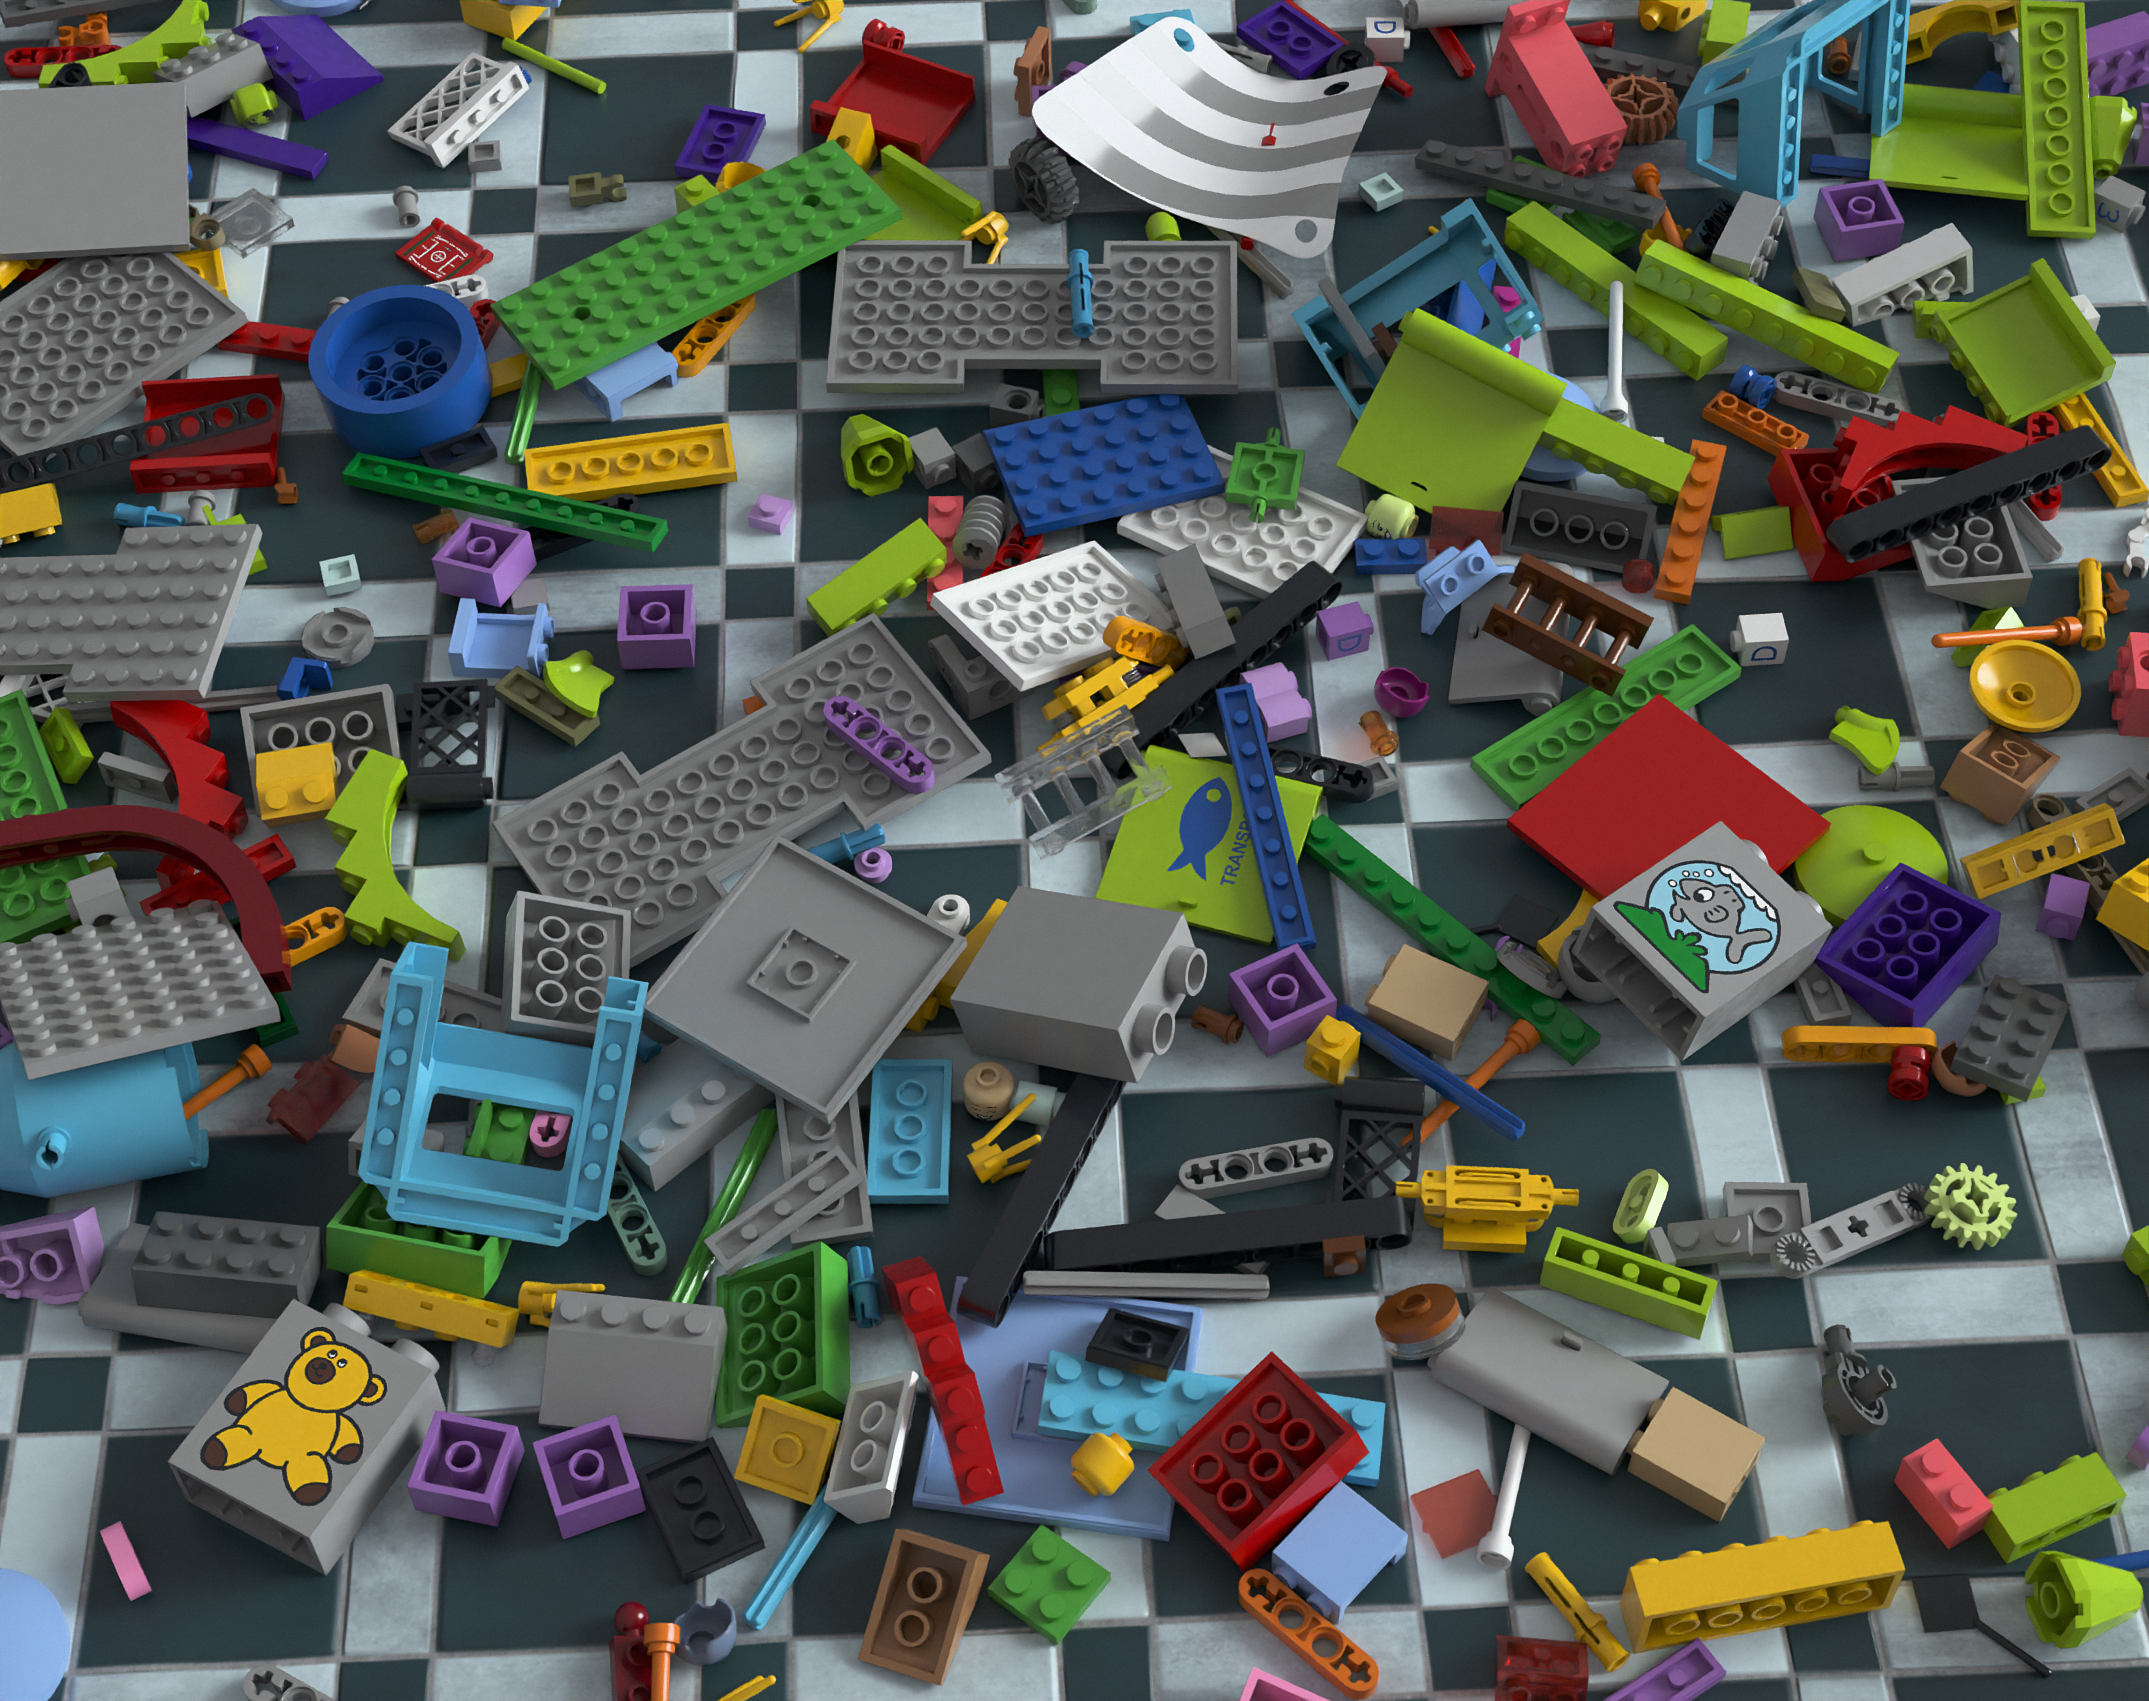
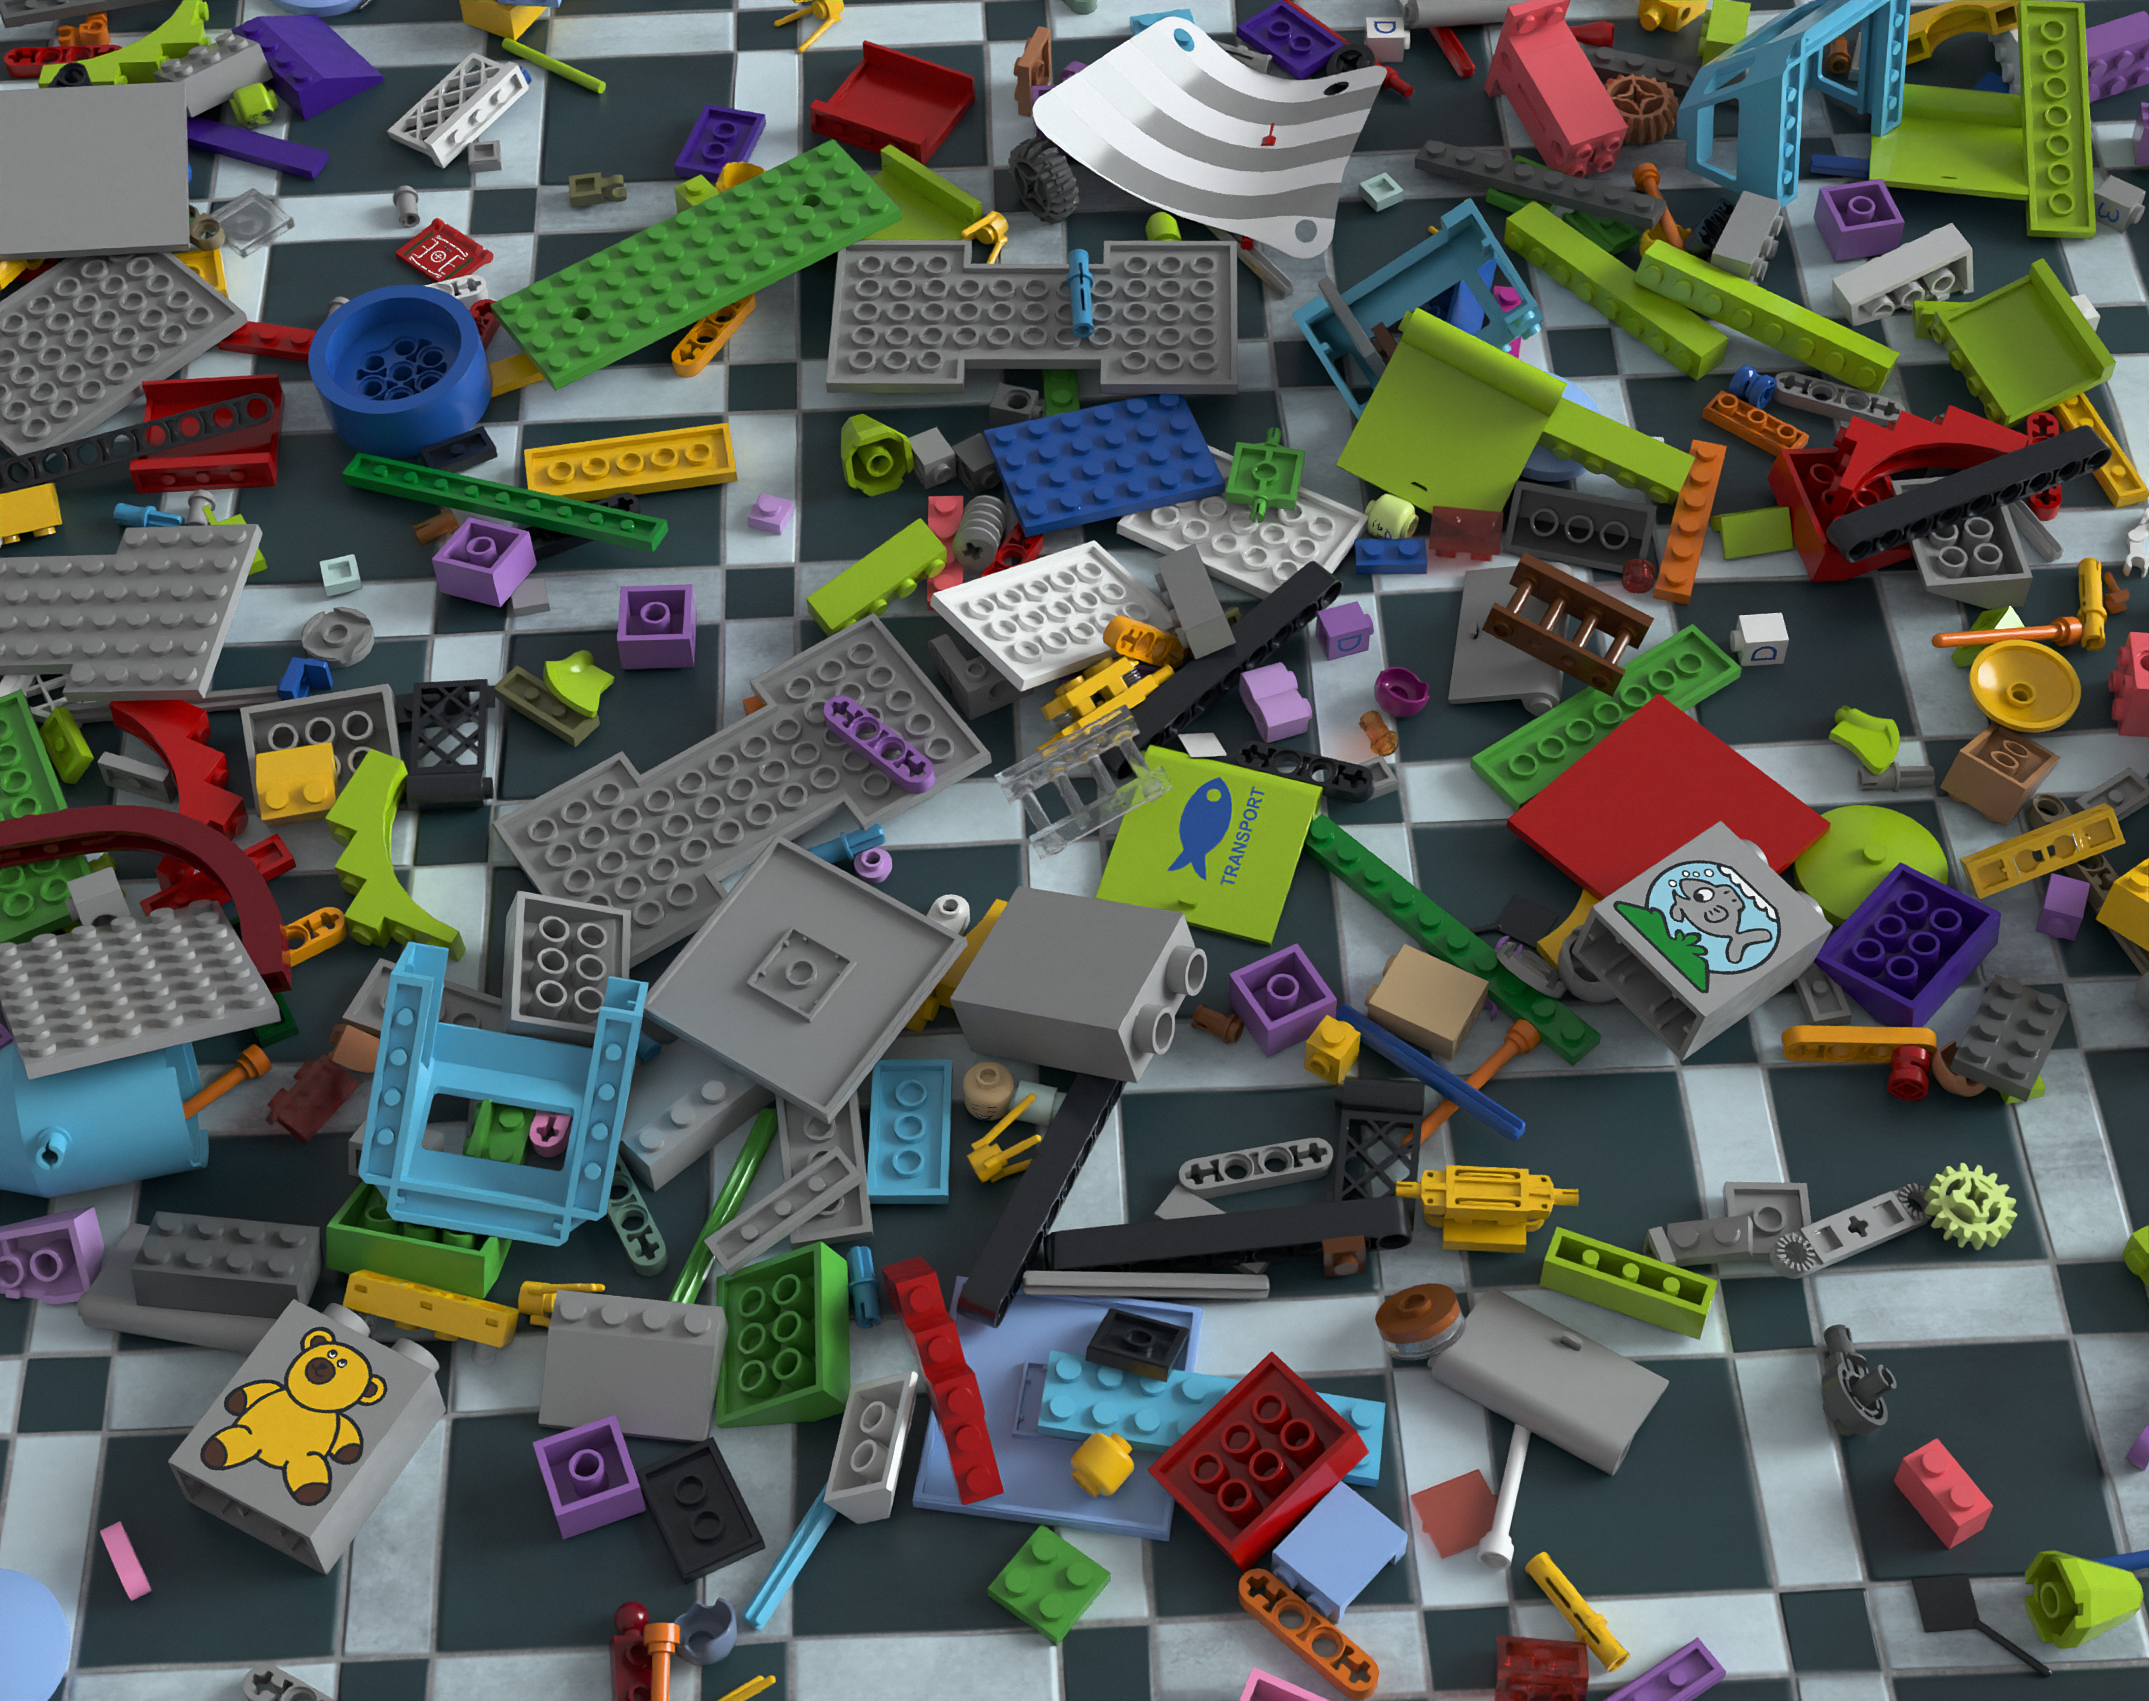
(286, 491): dark orange hand -> none
(466, 1468): medium lavender brick -> none
(497, 643): light blue panel -> none
(524, 415): bright green axle -> none
(626, 377): light blue panel -> none
(787, 1449): yellow plate -> none
(855, 136): yellow torso -> none
(880, 34): red wheel -> none
(922, 1605): medium nougat slope -> none
(1265, 818): blue tile -> none
(1452, 579): light blue piece -> none
(1614, 404): white piece -> none
(1640, 1206): yellowish green plate -> none
(1694, 1453): tan brick -> none
(1761, 1585): yellow brick -> none
(1818, 294): olive tile -> none
(2052, 1506): lime brick -> none
(2110, 133): lime cone -> none

